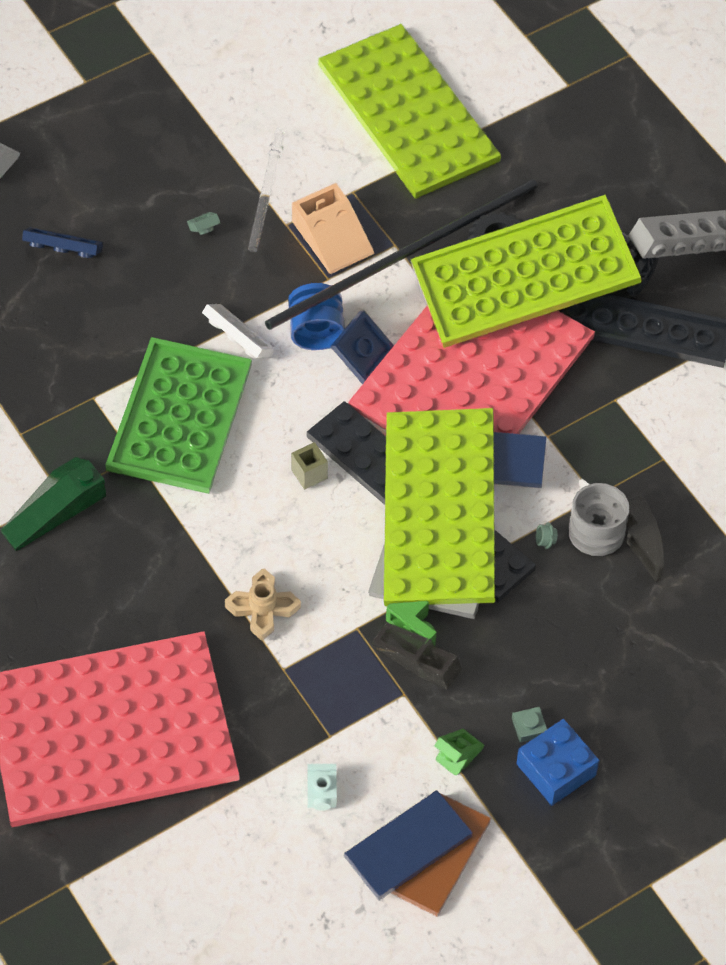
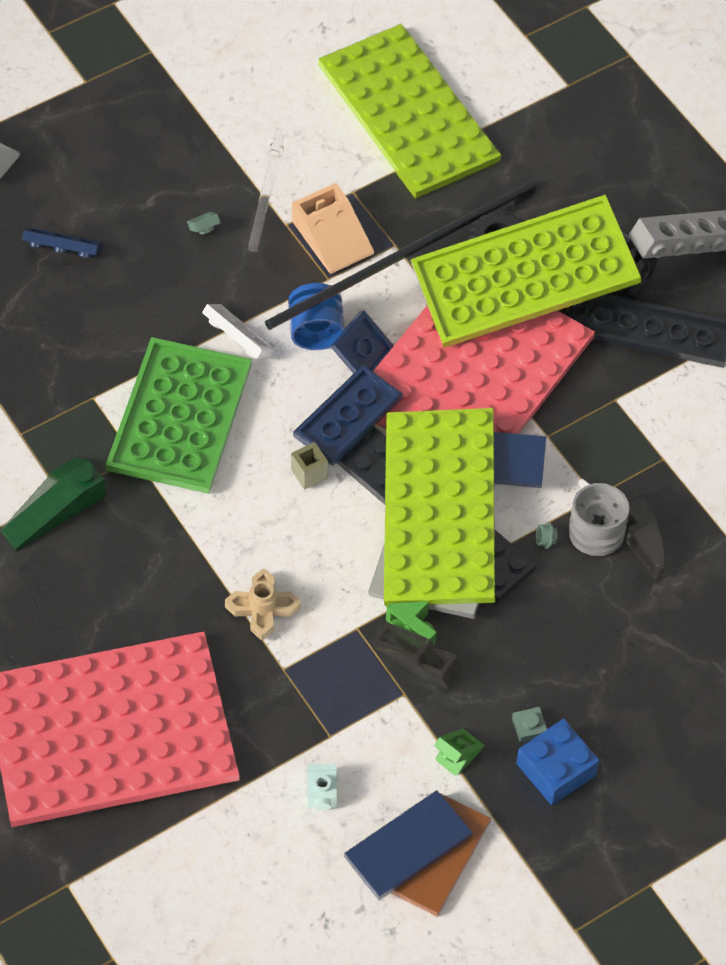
(348, 414): none -> dark blue tile

